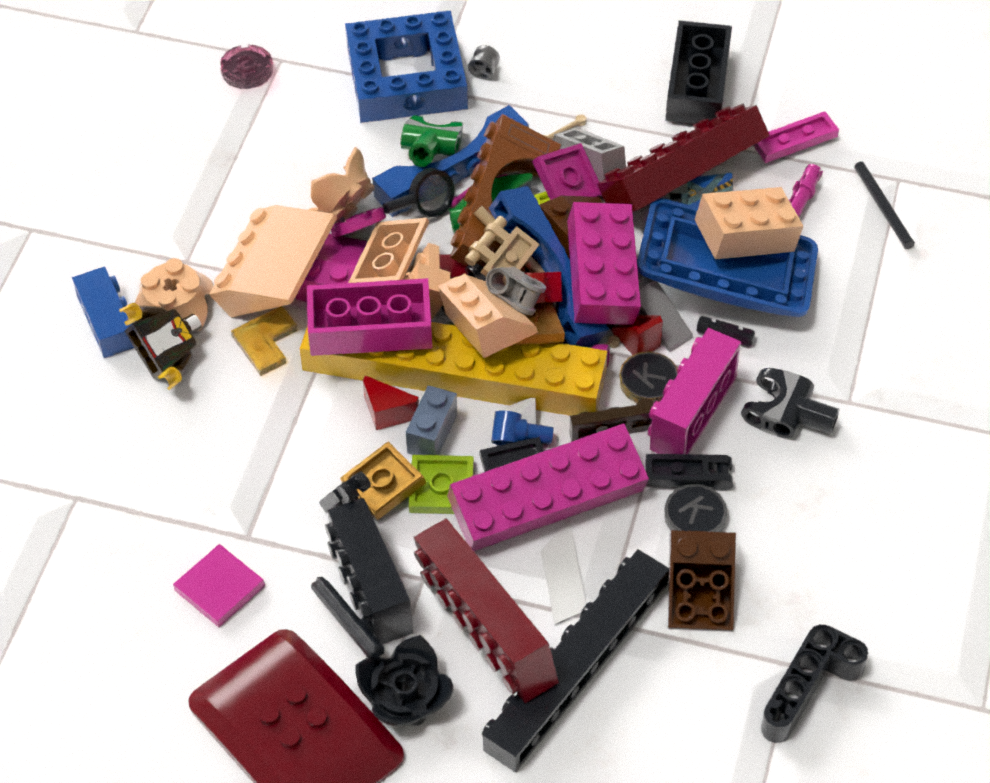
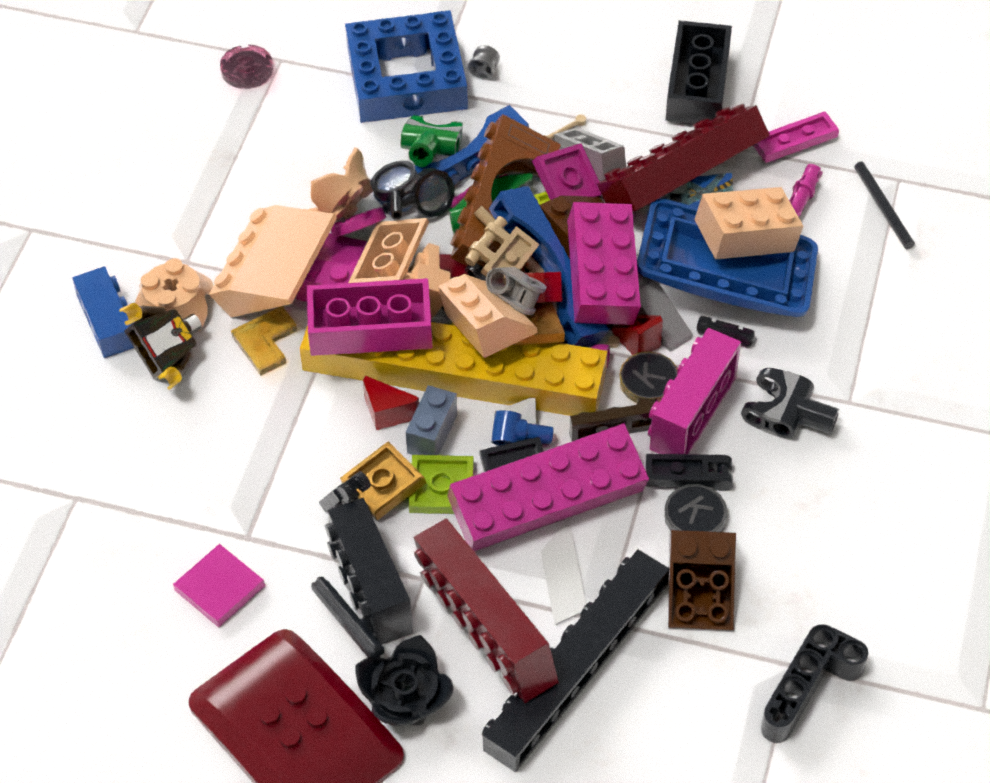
(393, 183): none -> black piece

